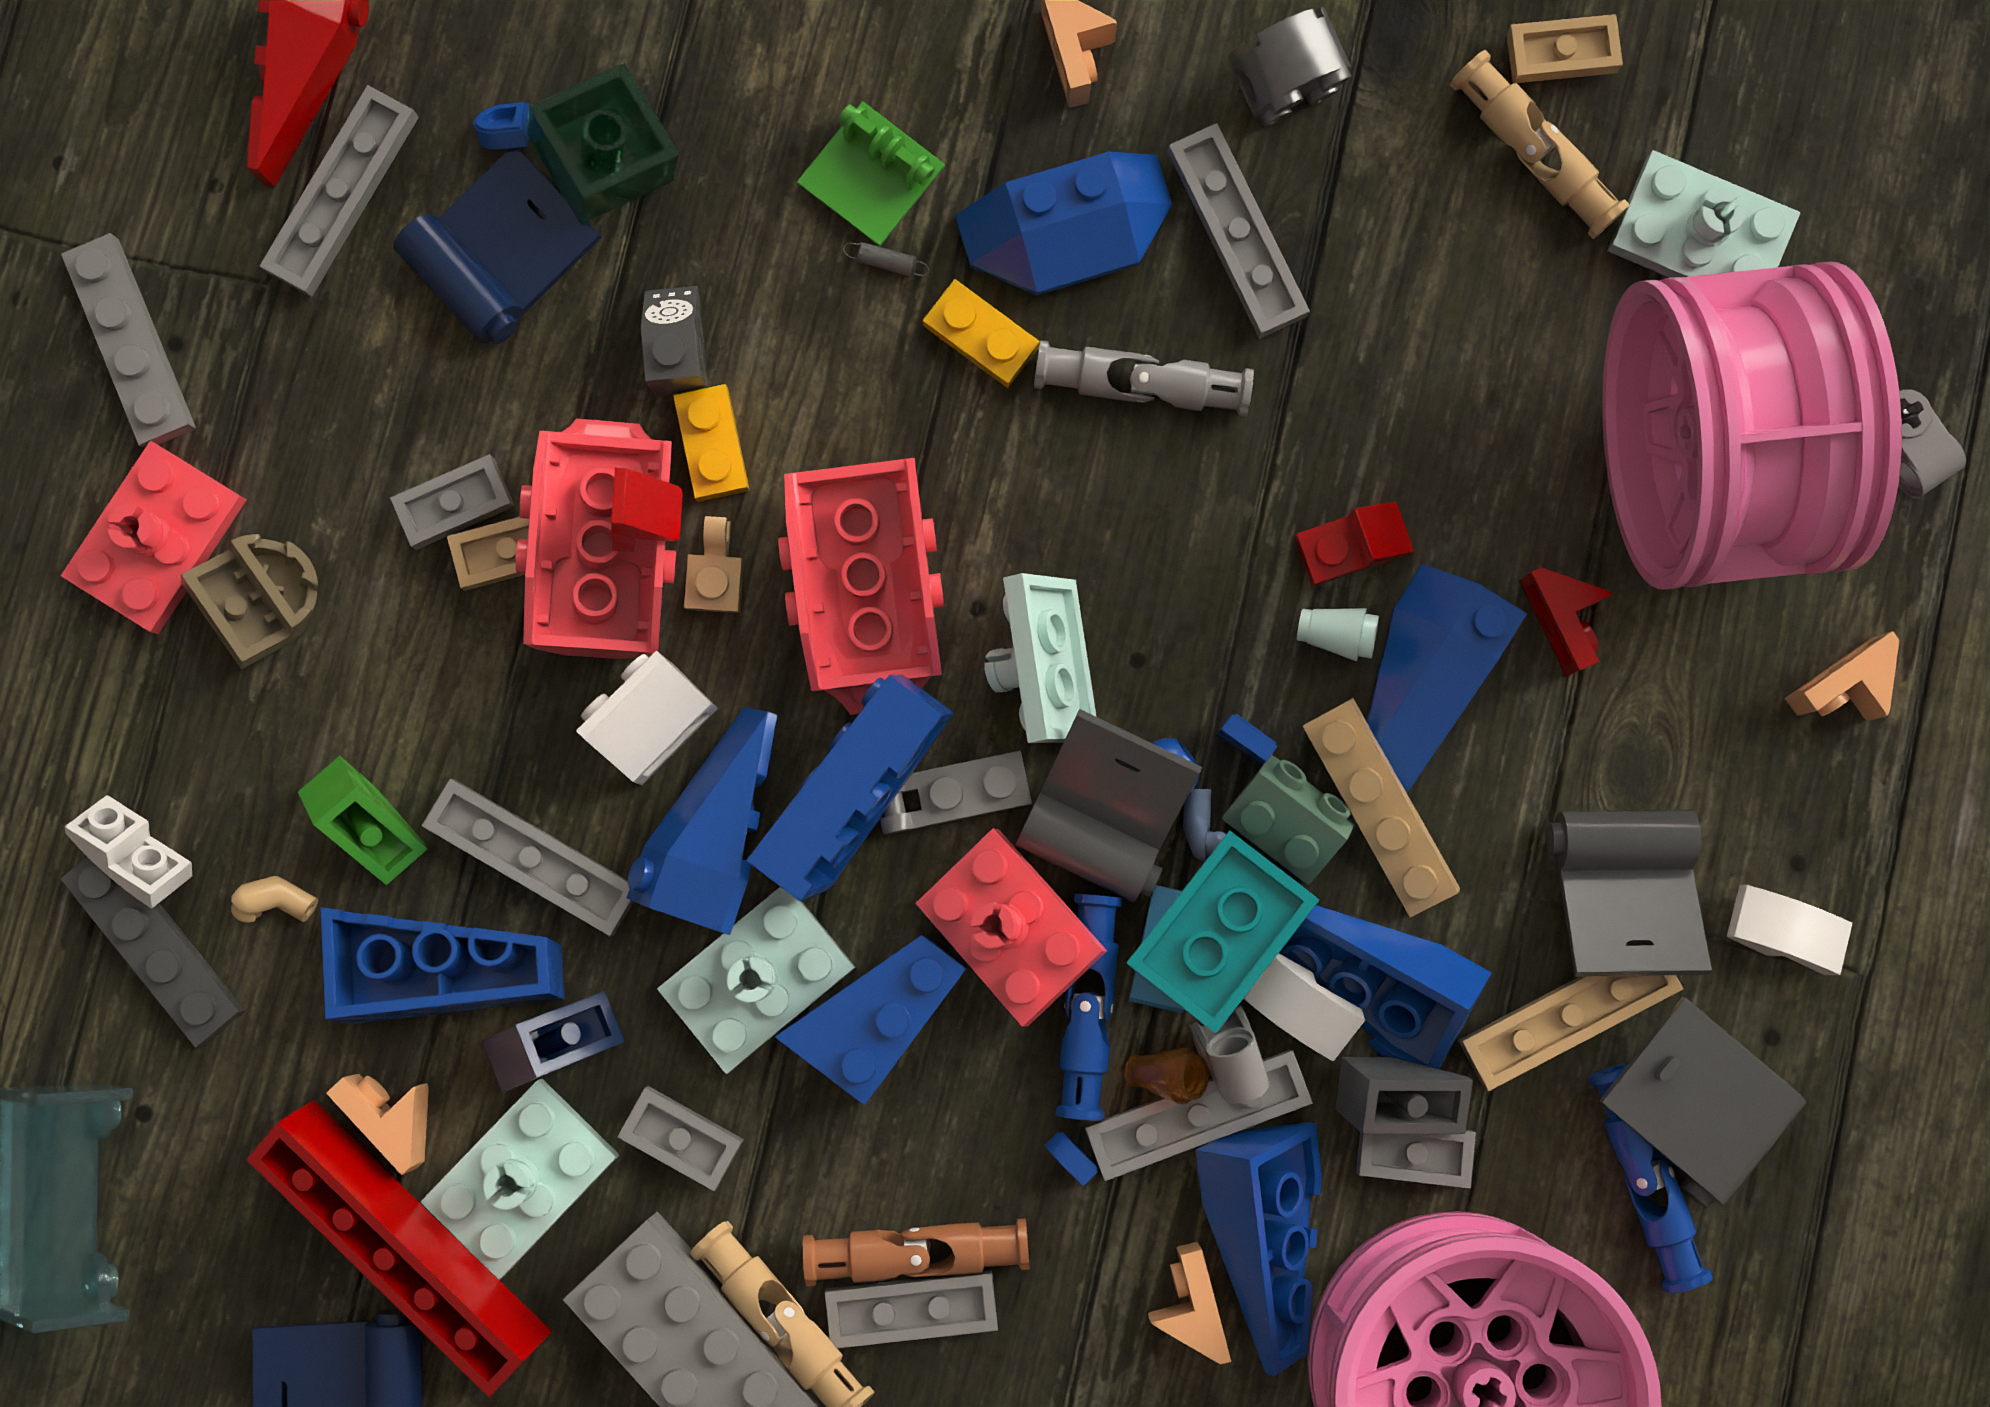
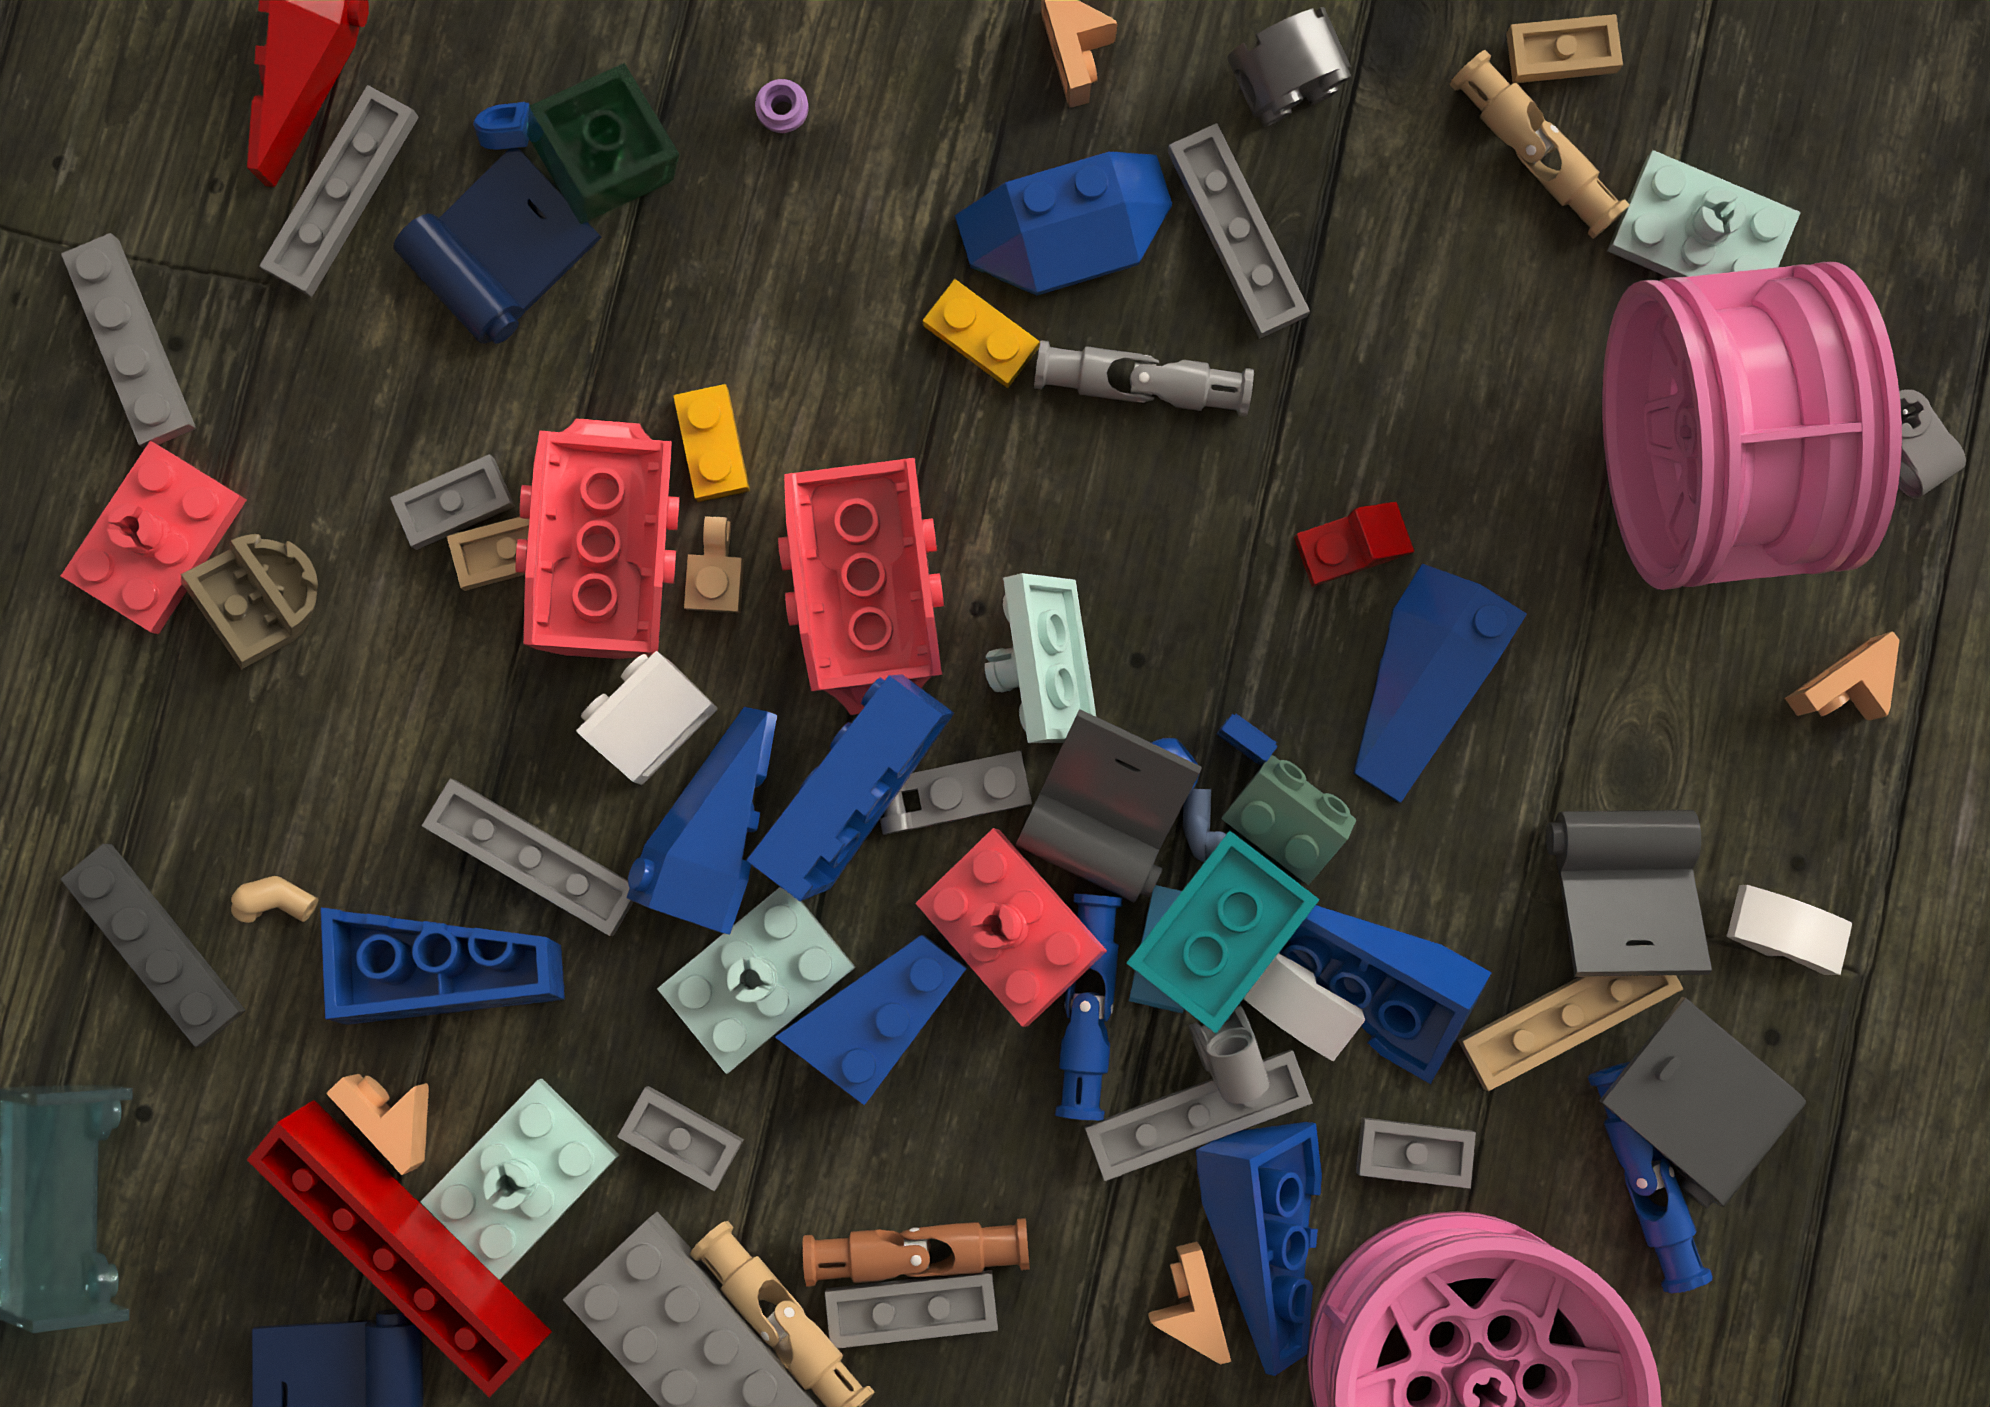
(126, 852): white slope -> none
(361, 820): bright green slope -> none
(552, 1041): dark blue slope -> none
(643, 509): red slope -> none
(673, 341): dark grey slope -> none
(776, 92): none -> lavender plate
(870, 172): bright green hinge -> none
(886, 259): light grey piece -> none
(1072, 1157): blue tile -> none
(1172, 1074): clear orange cone -> none
(1339, 631): light aqua cone -> none
(1381, 808): tan plate -> none
(1402, 1097): dark grey slope -> none
(1555, 604): red slope -> none

